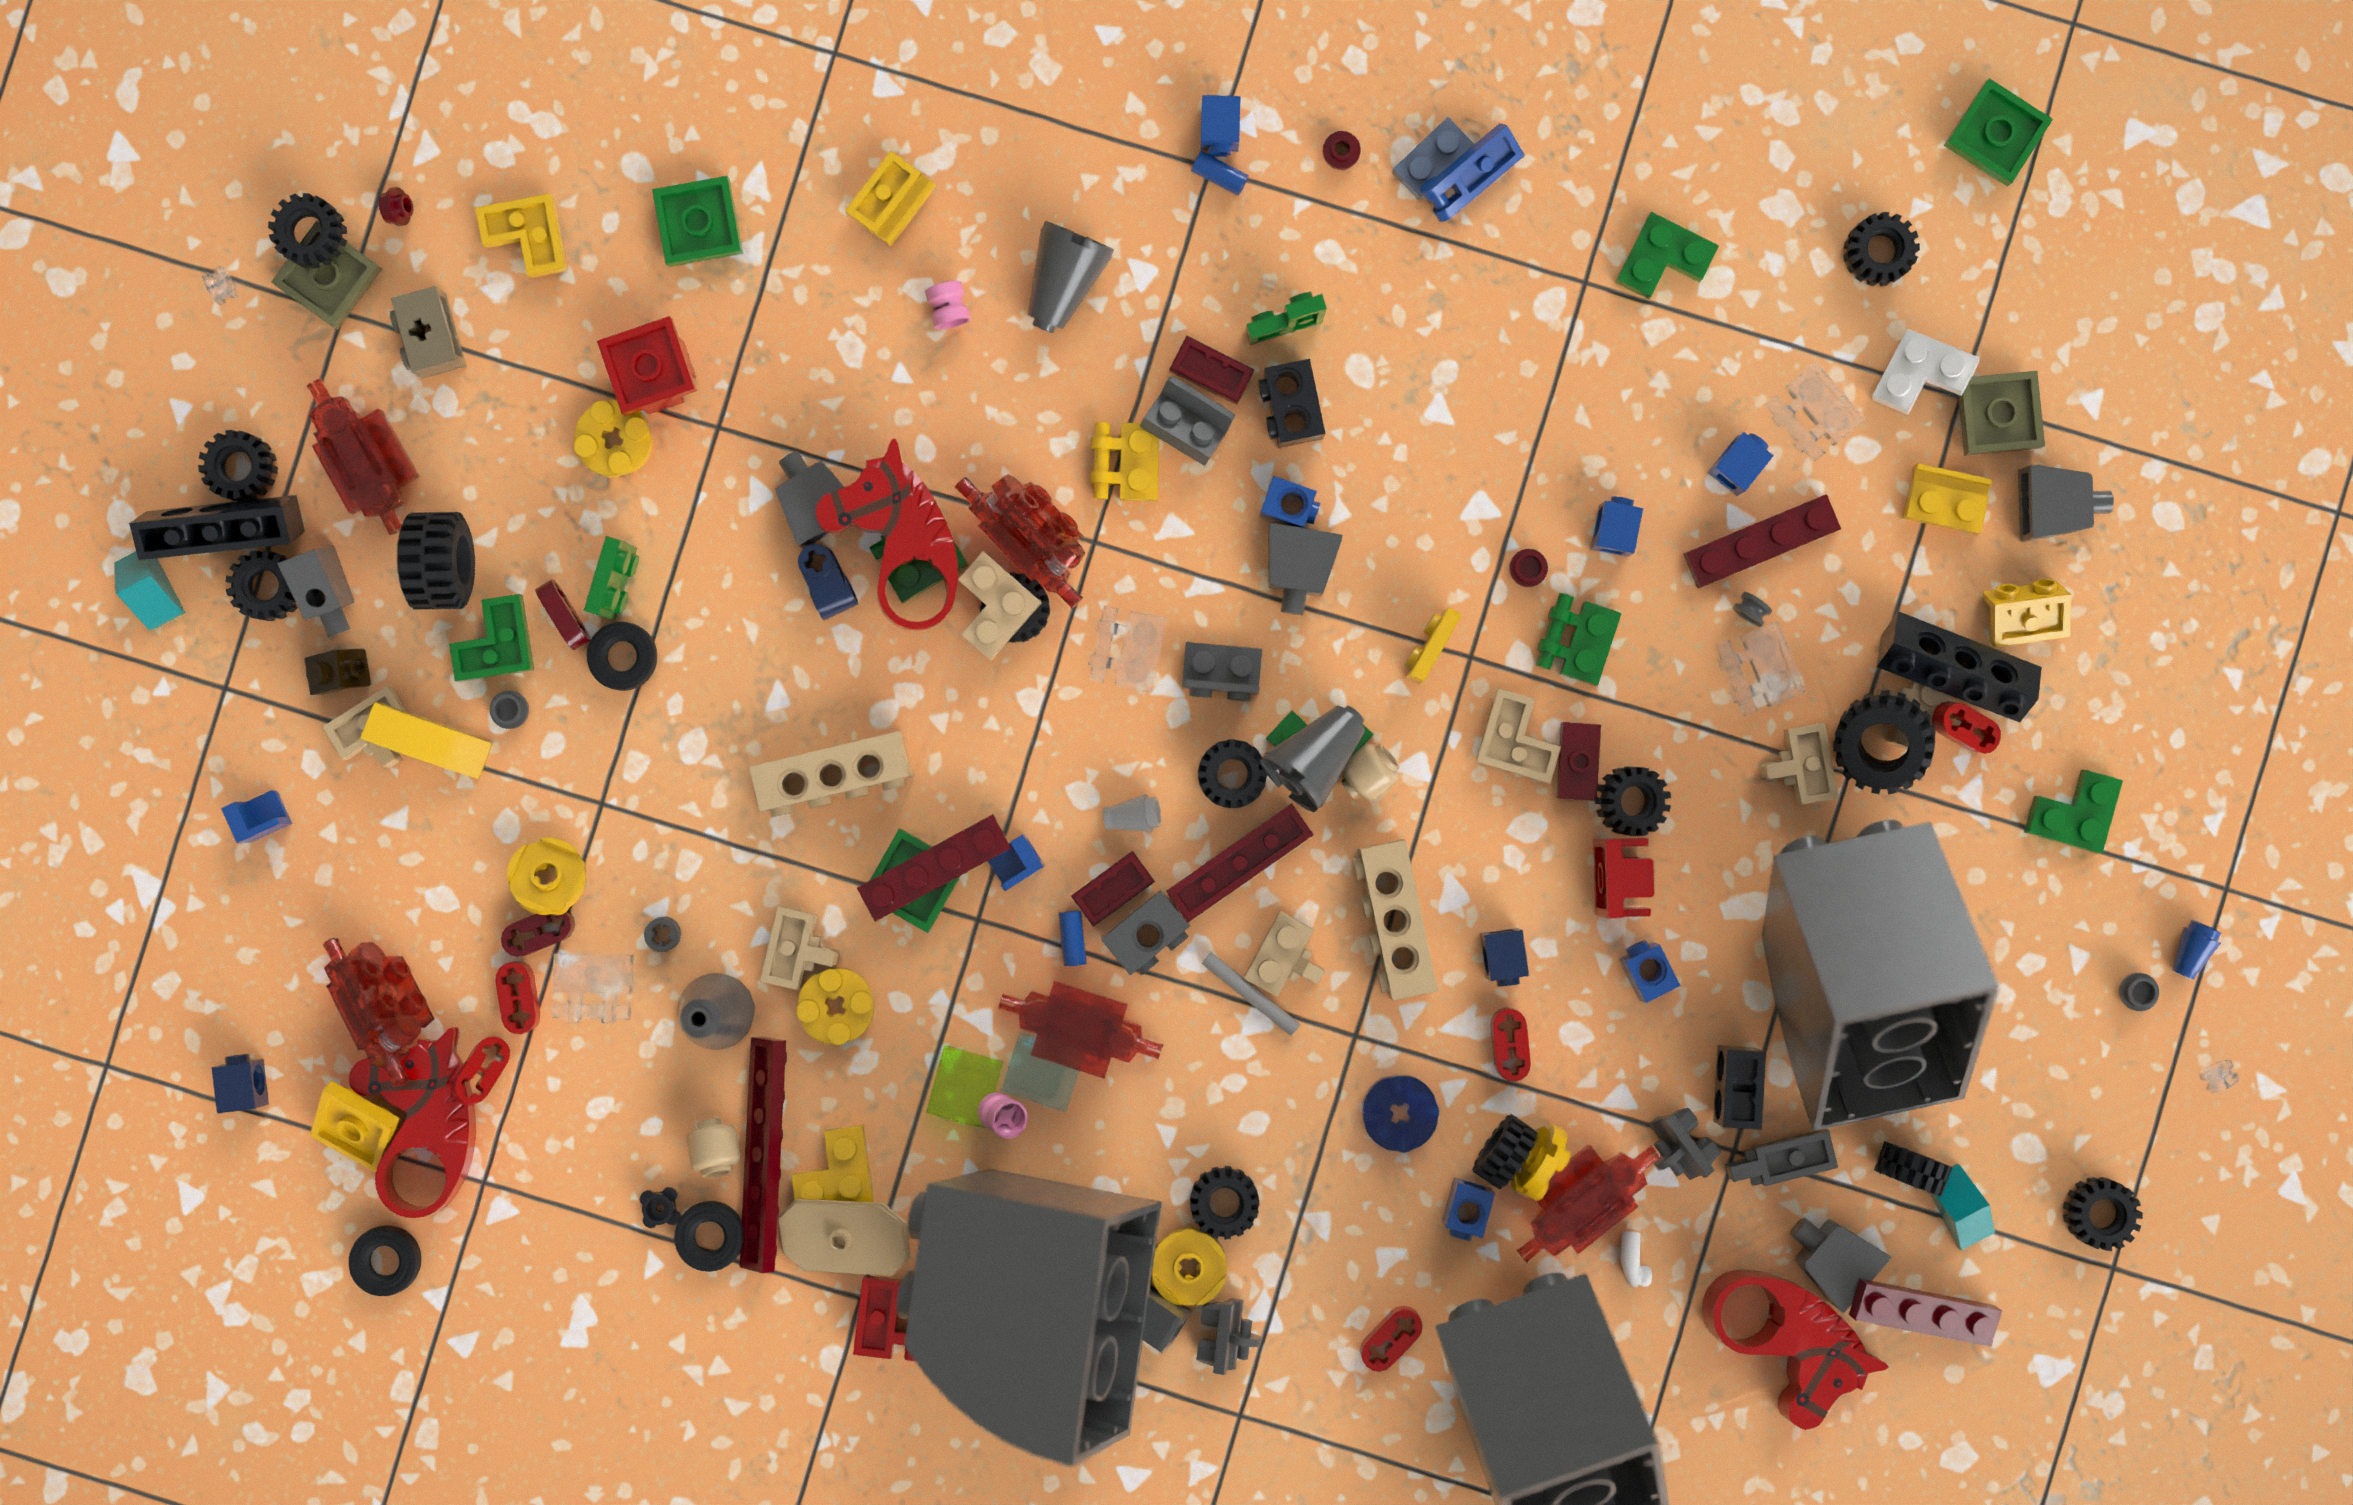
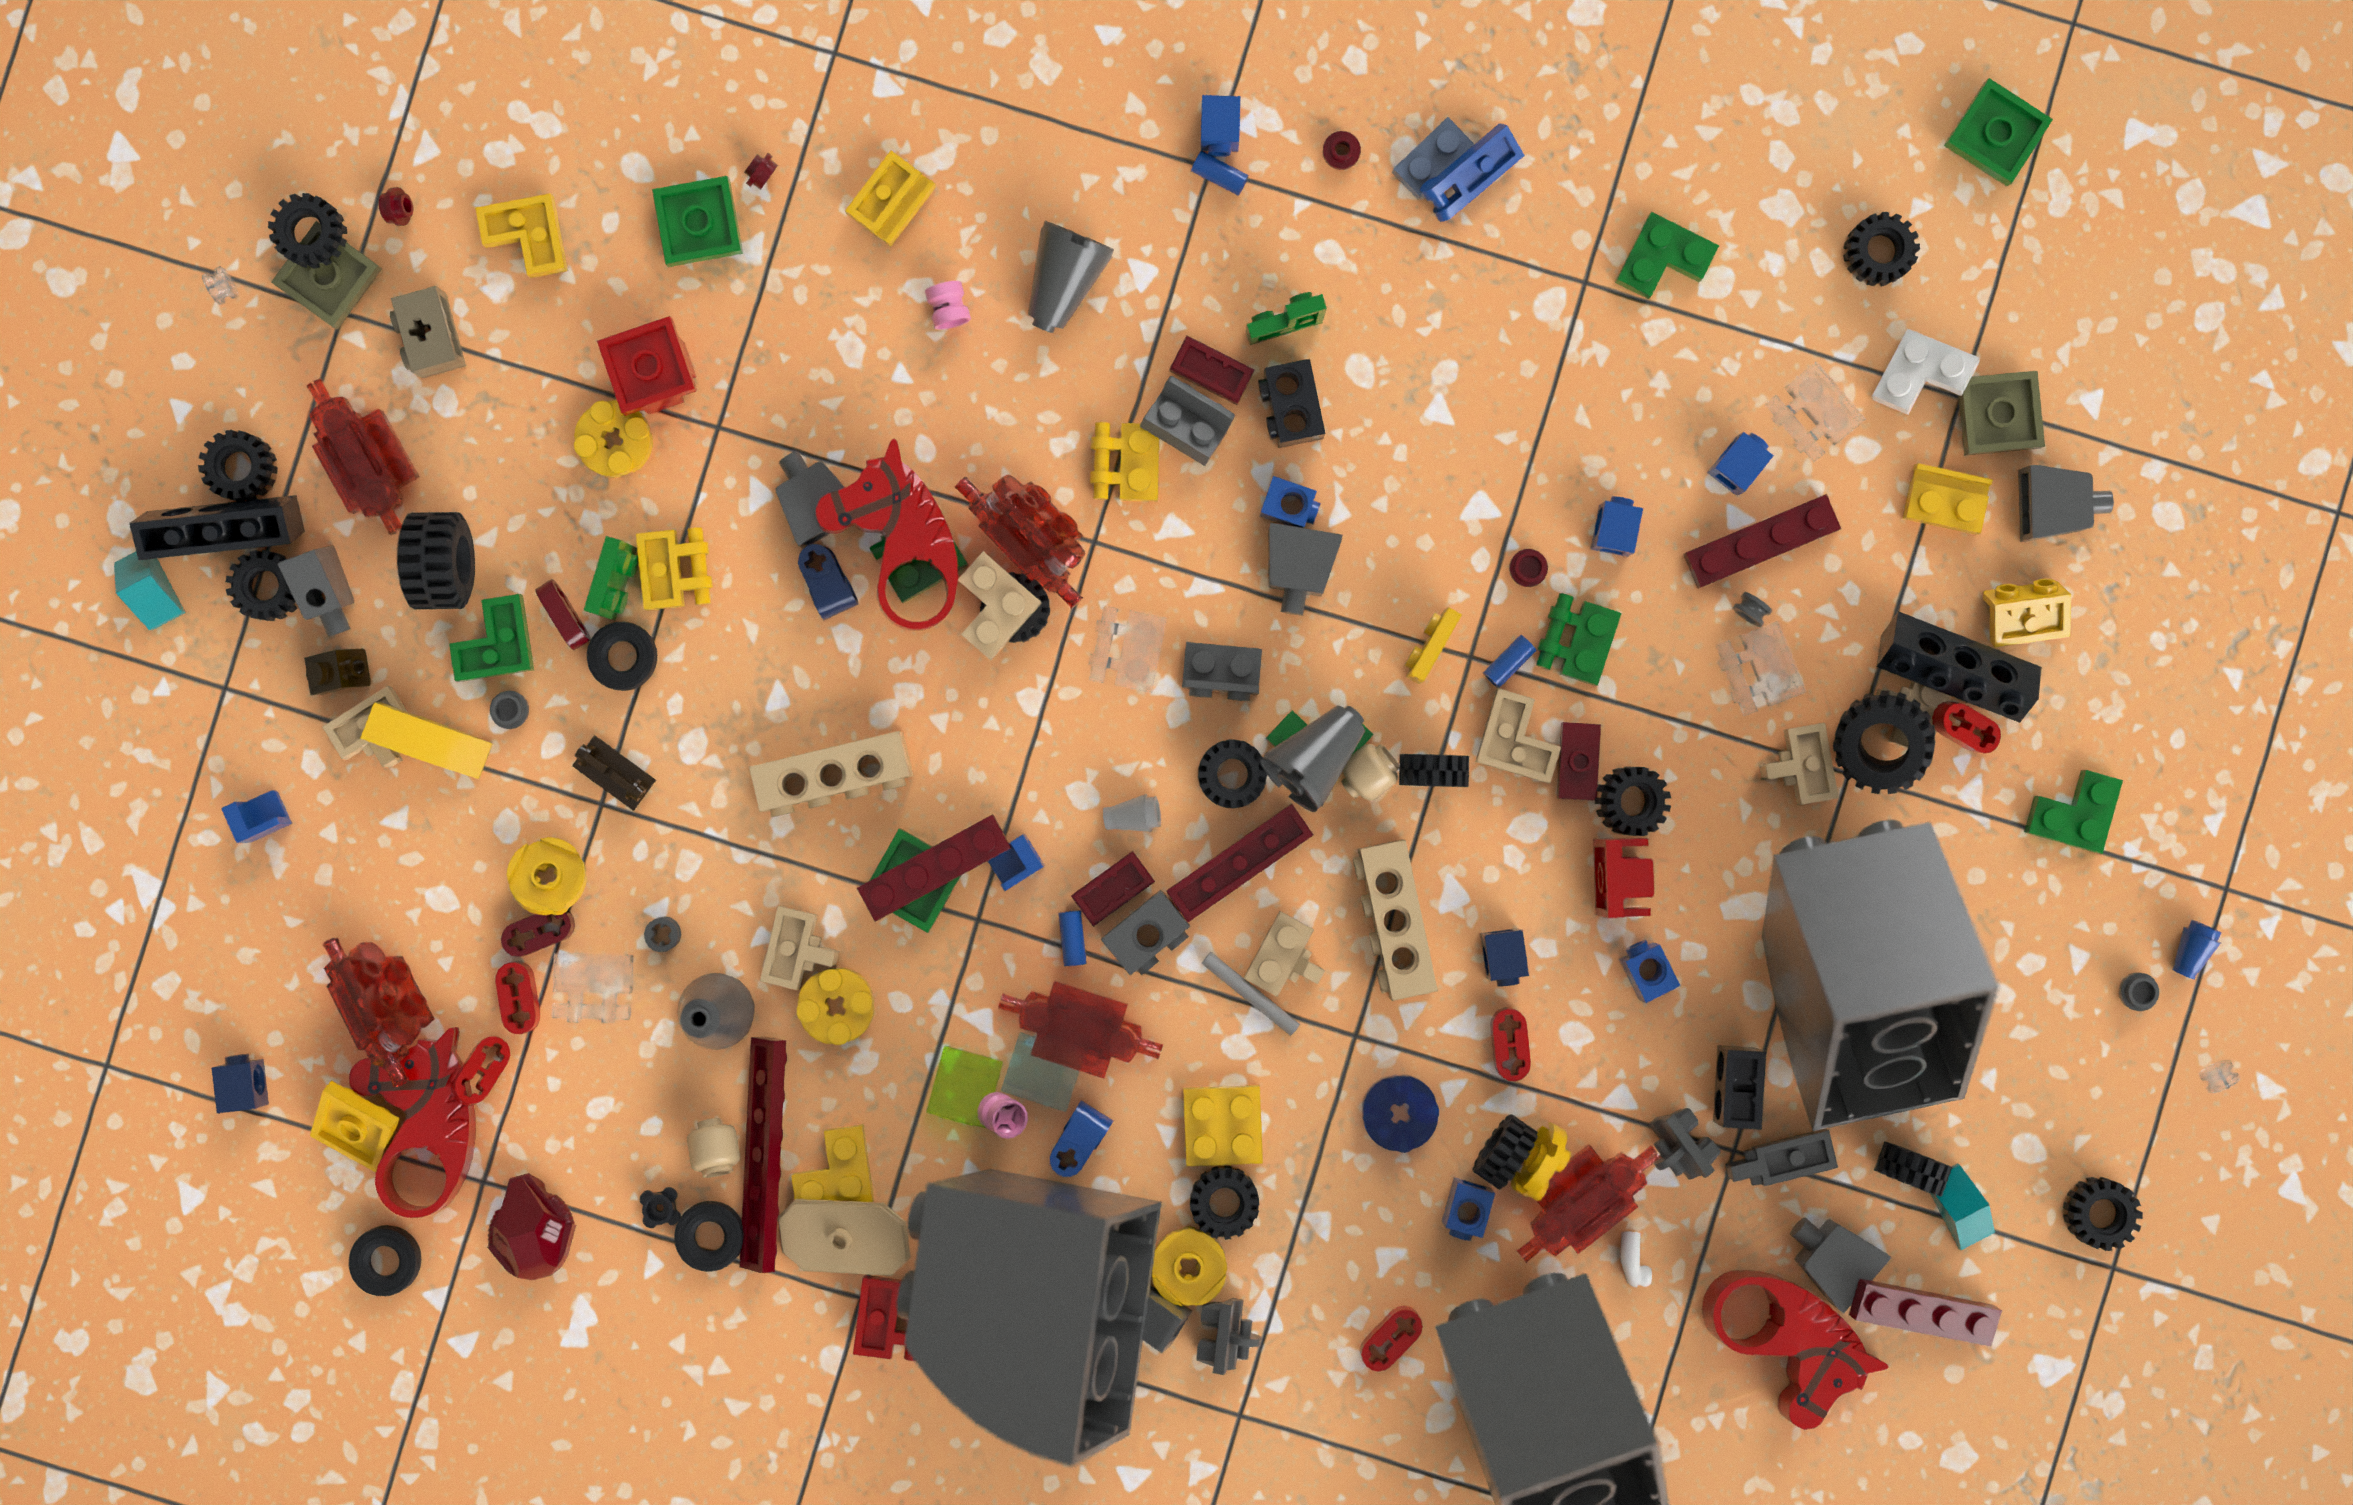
(531, 1230): none -> dark red helmet
(613, 772): none -> dark brown hinge
(661, 568): none -> yellow plate
(760, 170): none -> dark red plate
(1083, 1135): none -> blue piece
(1223, 1125): none -> yellow plate
(1434, 770): none -> black tyre
(1509, 661): none -> blue axle

